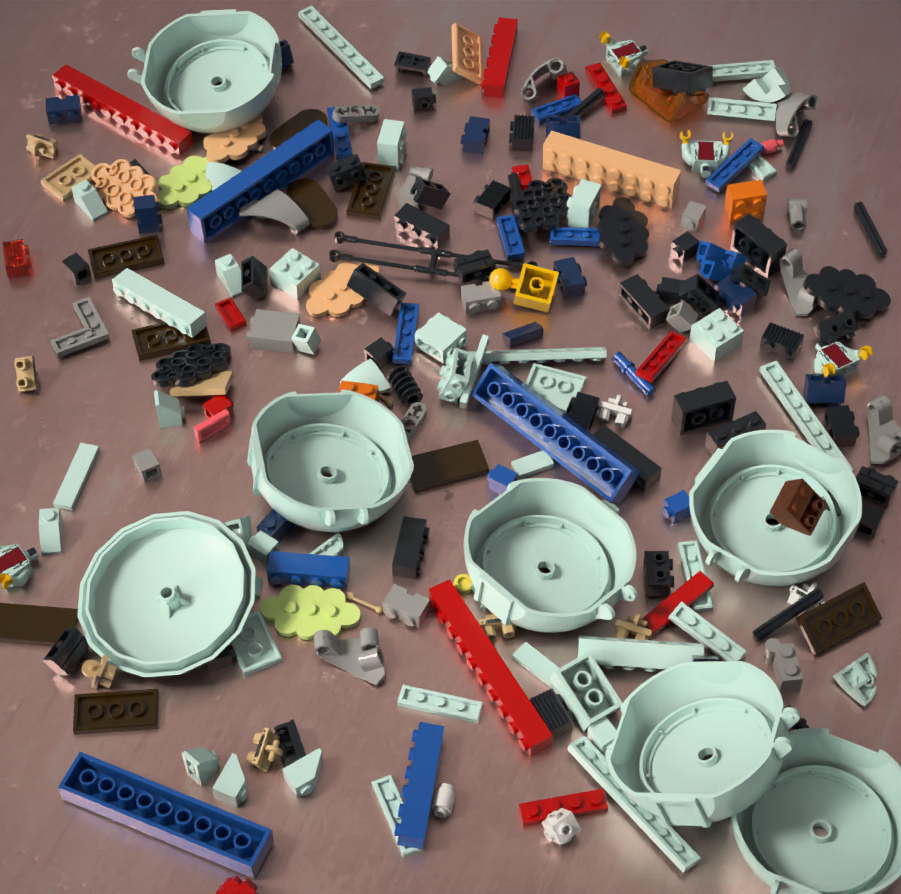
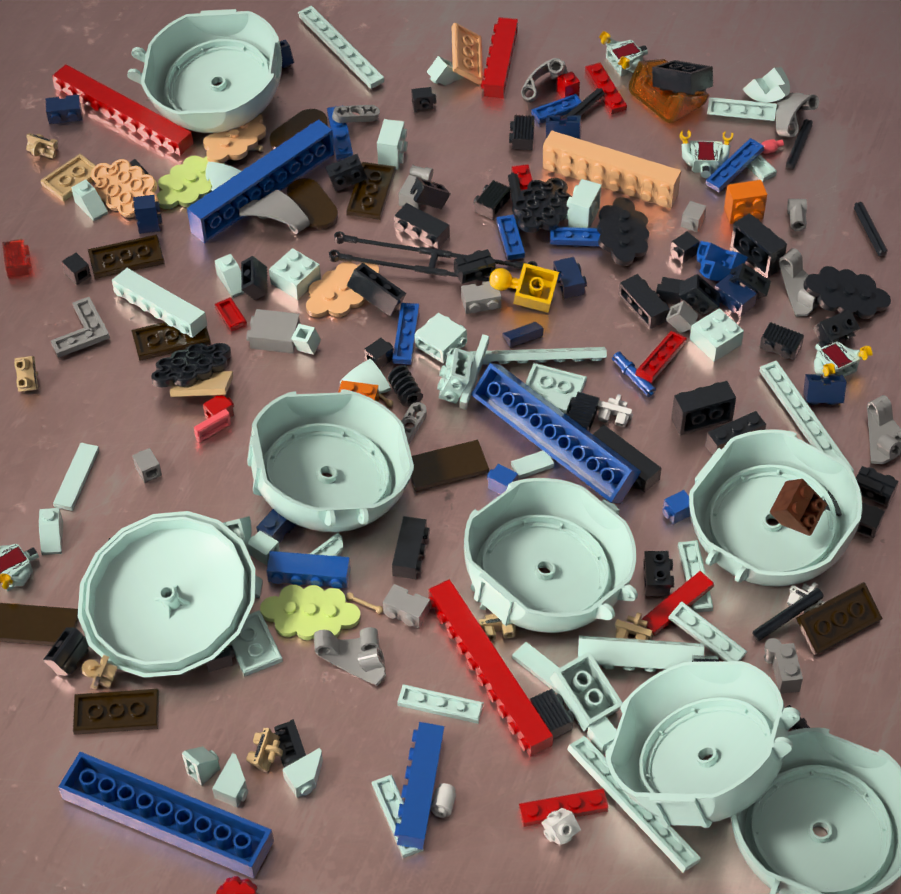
(168, 410): light aqua slope -> none
(412, 62): black hinge -> none
(463, 584): light yellow tile -> none
(476, 133): dark blue brick -> none
(742, 70): light aqua plate -> none
(841, 425): black brick -> none
(858, 679): light aqua brick -> none

